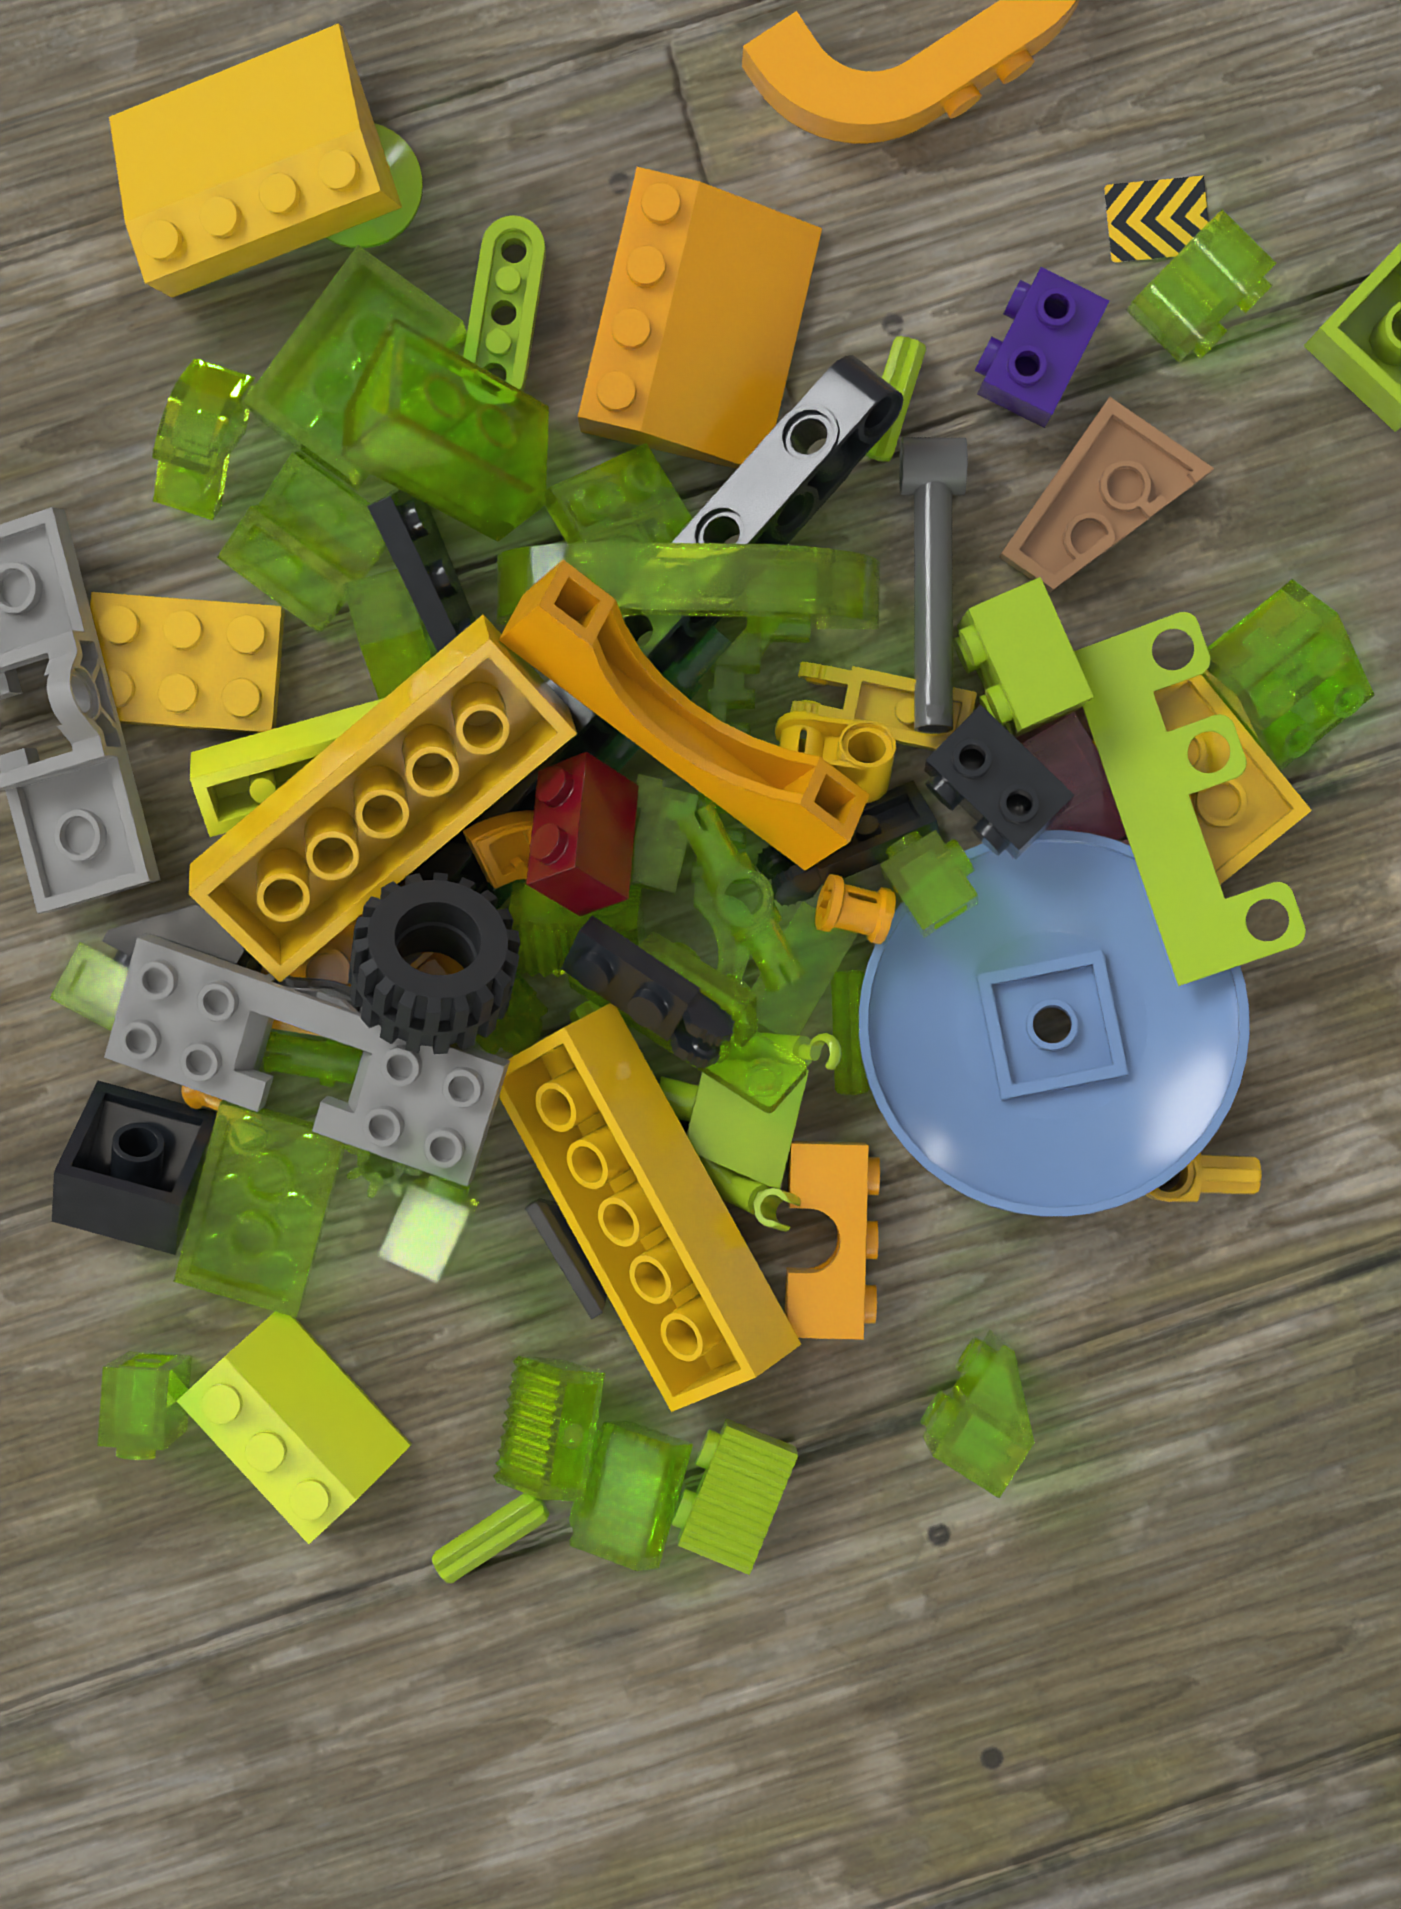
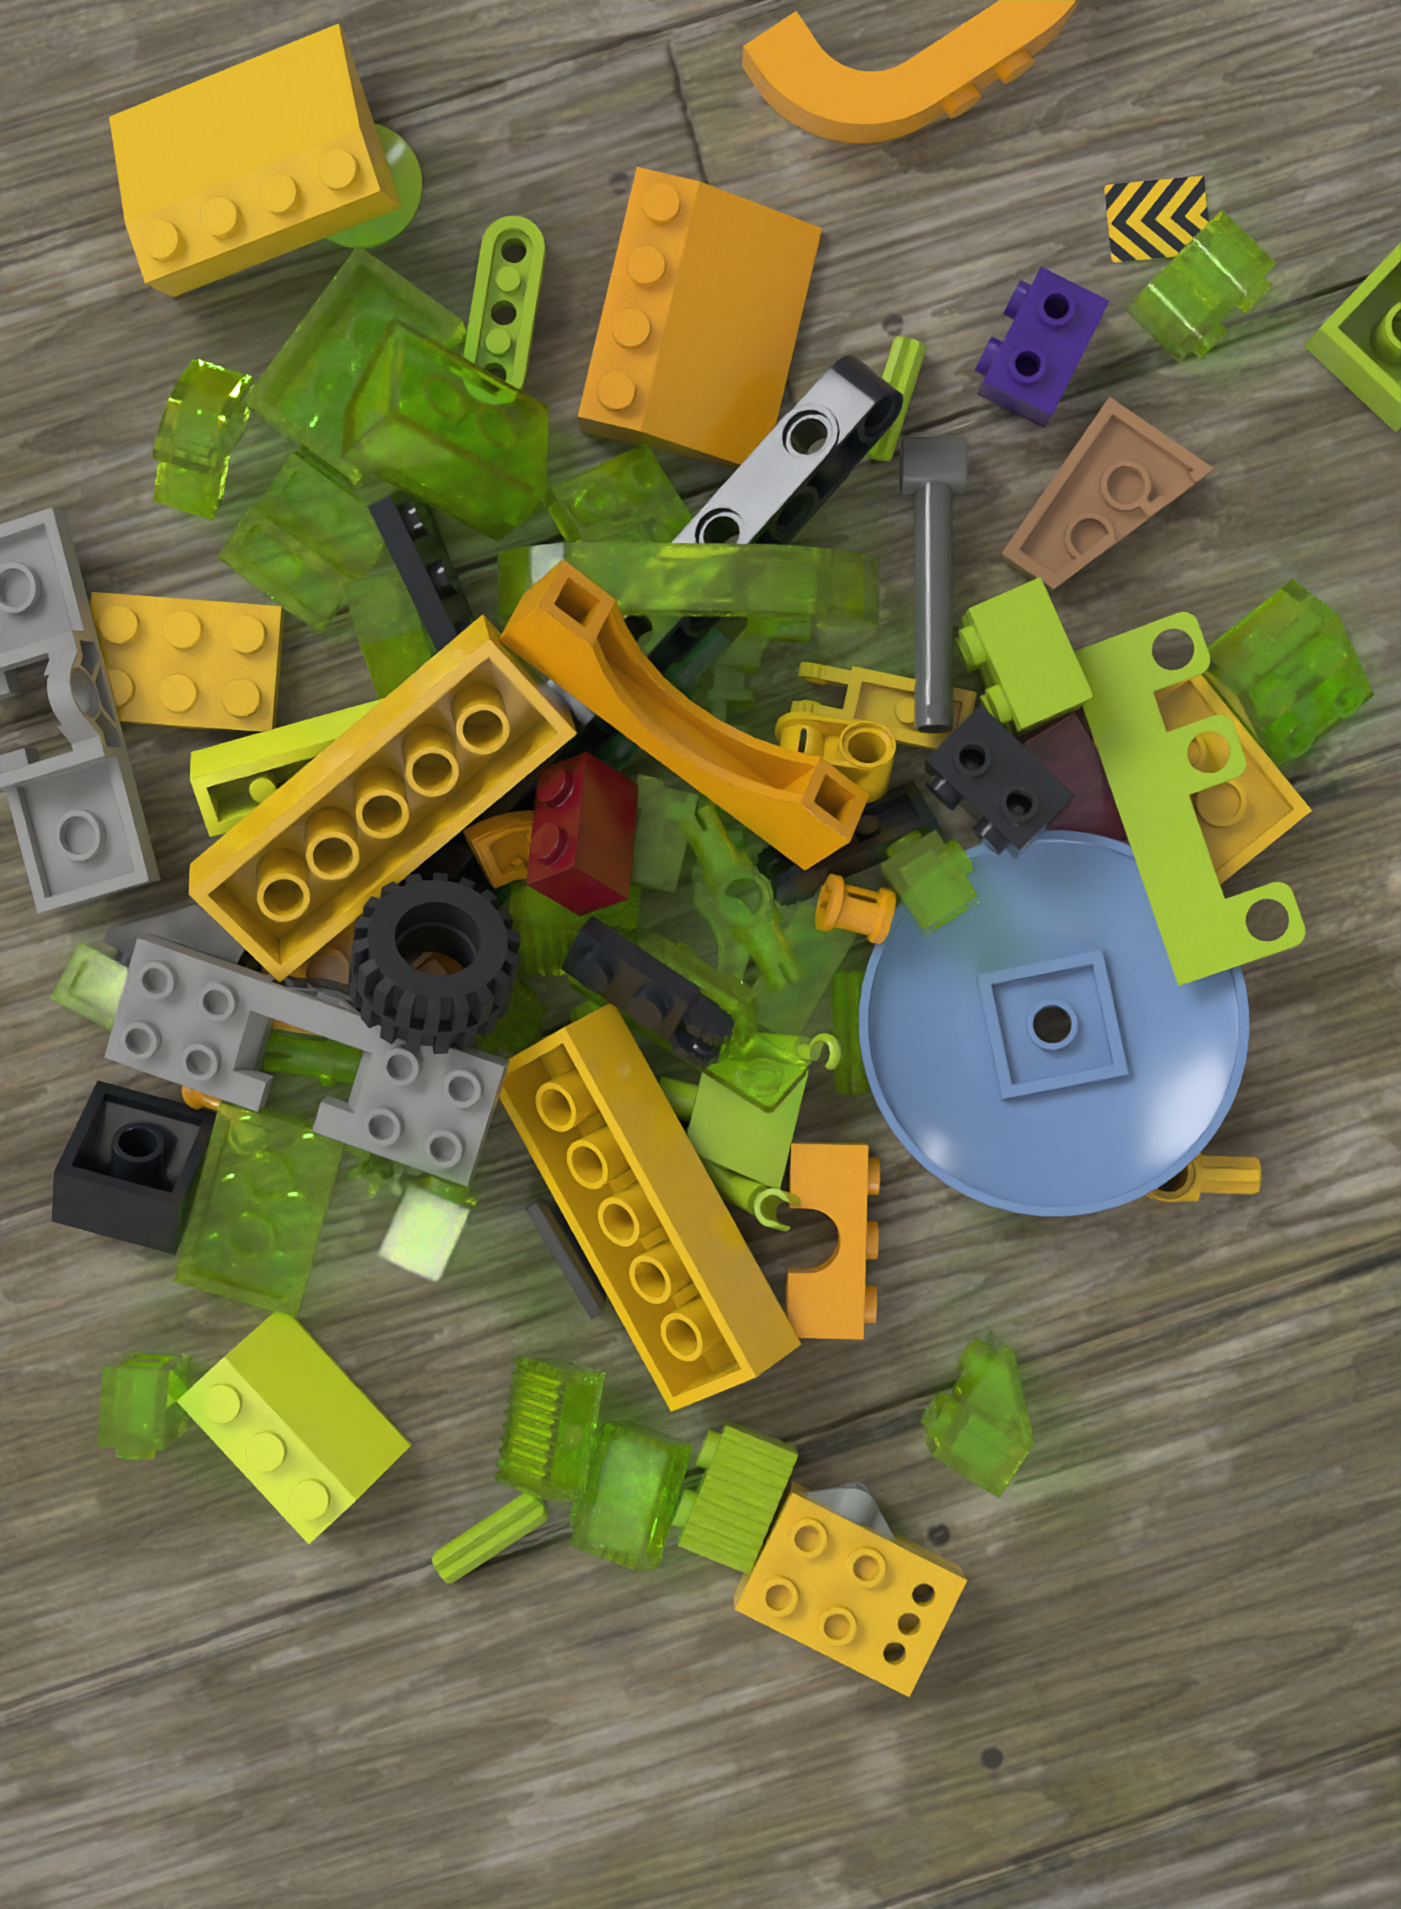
(850, 1584): none -> yellow piece

